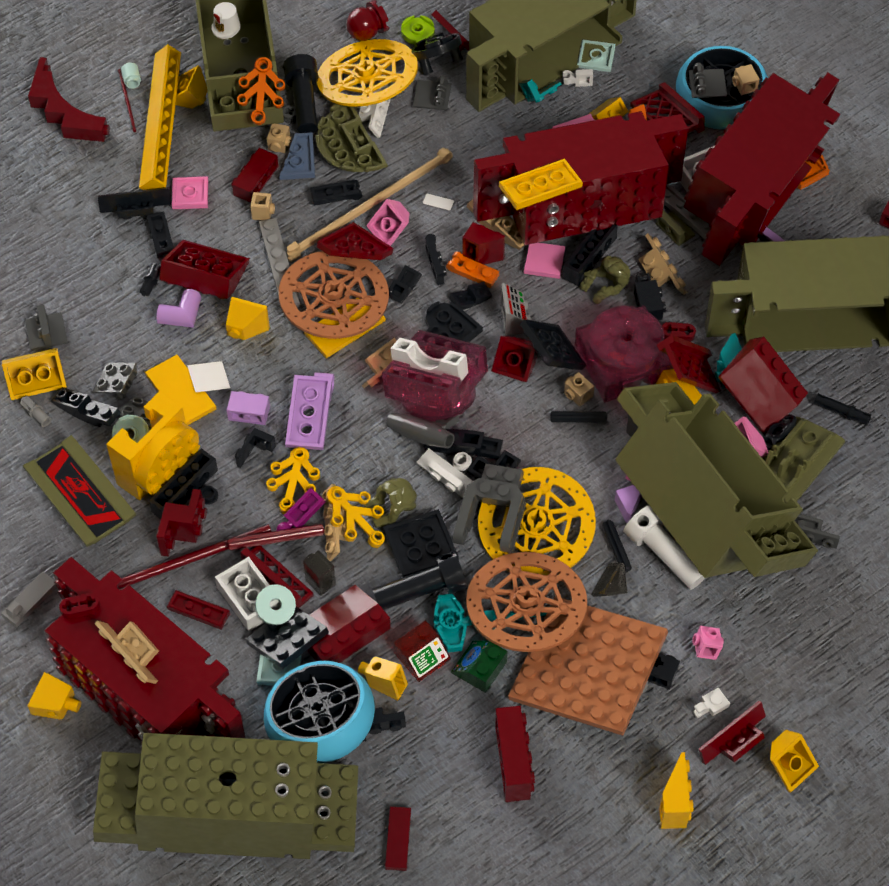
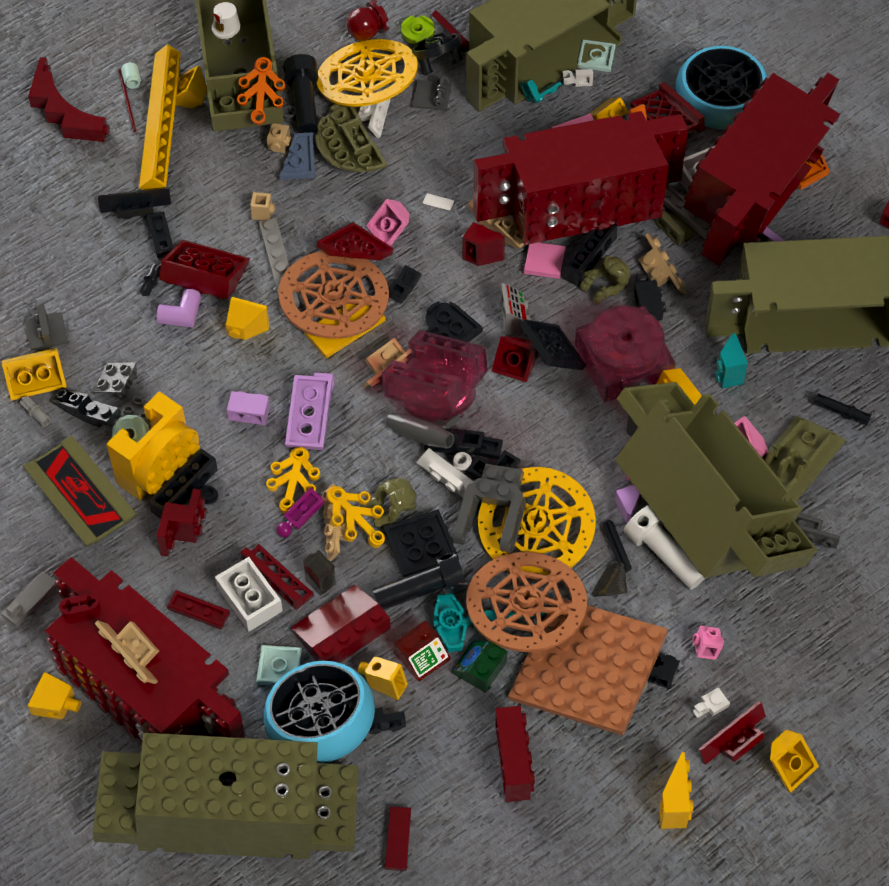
(175, 382): yellow tile -> none
(185, 559): dark red piece -> none
(190, 192): bright pink tile -> none
(208, 376): white sticker -> none
(255, 174): dark red brick -> none
(260, 439): black bracket -> none
(275, 536): dark red axle -> none
(279, 593): light aqua tile -> none
(289, 640): black plate -> none
(294, 249): tan hinge -> none
(336, 192): black plate -> none
(410, 353): white arch -> none
(435, 258): black plate -> none
(471, 297): black slope -> none
(472, 269): orange plate -> none
(540, 184): yellow tile -> none
(578, 389): tan brick -> none
(579, 416): black axle -> none
(679, 329): dark red beam -> none
(690, 362): dark red fence -> none
(707, 82): dark grey hinge -> none
(745, 79): tan brick -> none
(762, 383): dark red slope -> none
(786, 428): black piece -> none

